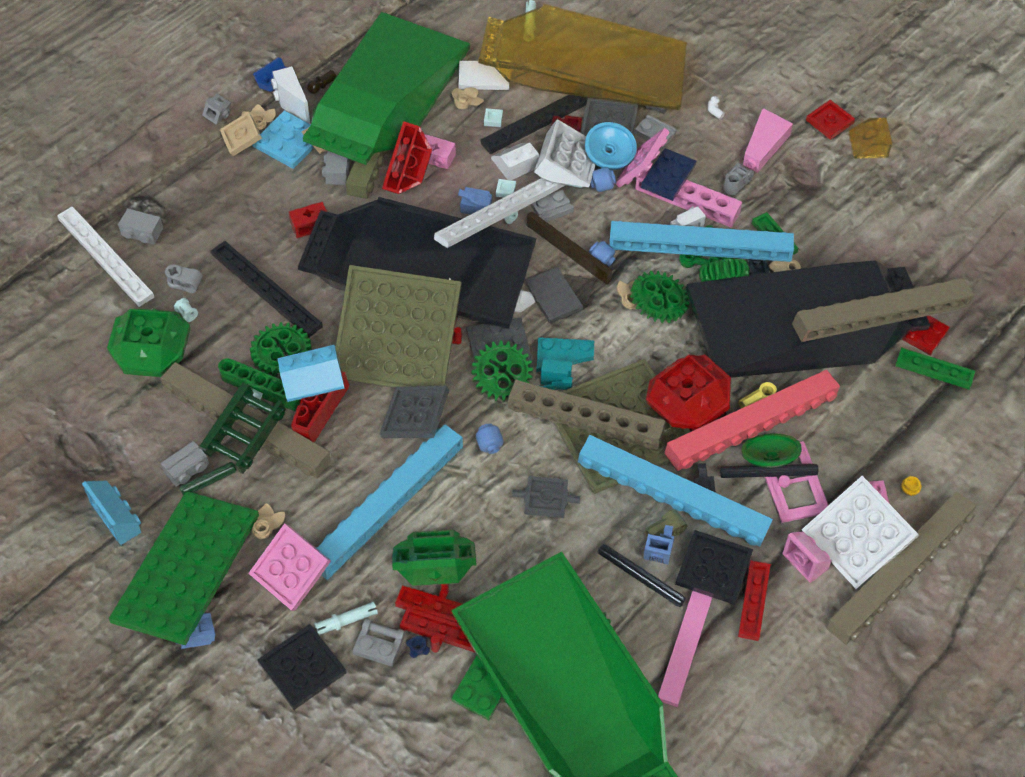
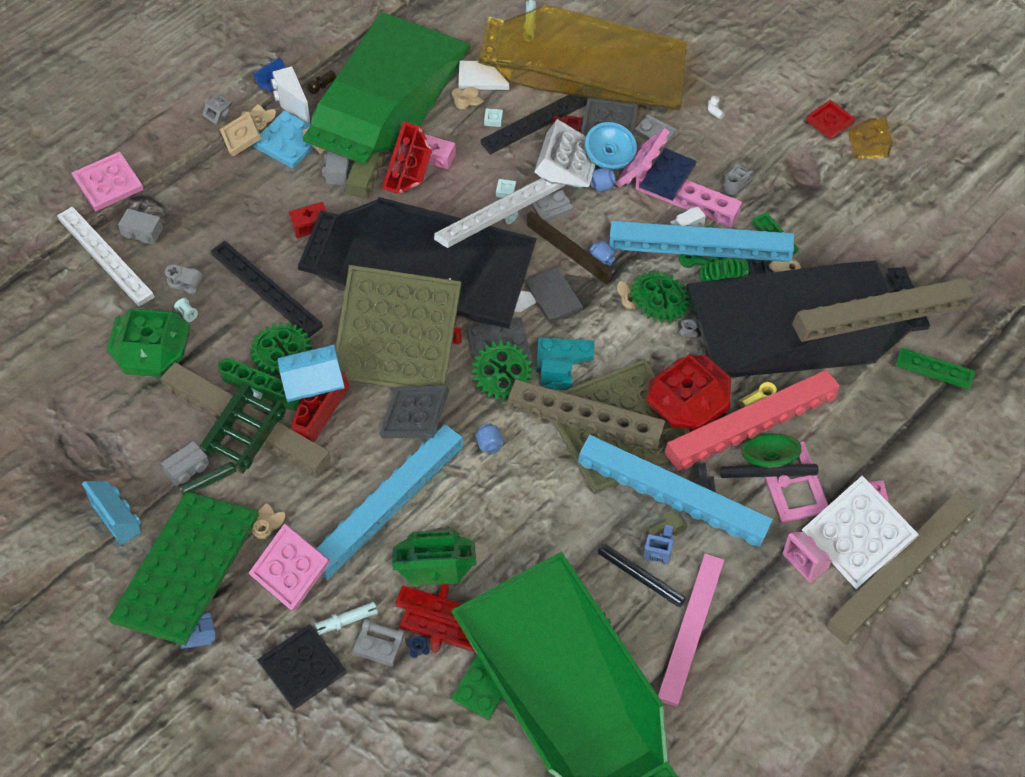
(107, 181): none -> bright pink plate
(474, 200): medium blue piece -> none
(516, 160): white slope -> none
(546, 496): dark grey plate -> none
(689, 324): none -> light grey plate
(714, 567): black plate -> none
(754, 600): red plate -> none
(766, 139): bright pink slope -> none
(911, 486): yellow plate -> none
(928, 339): red plate -> none

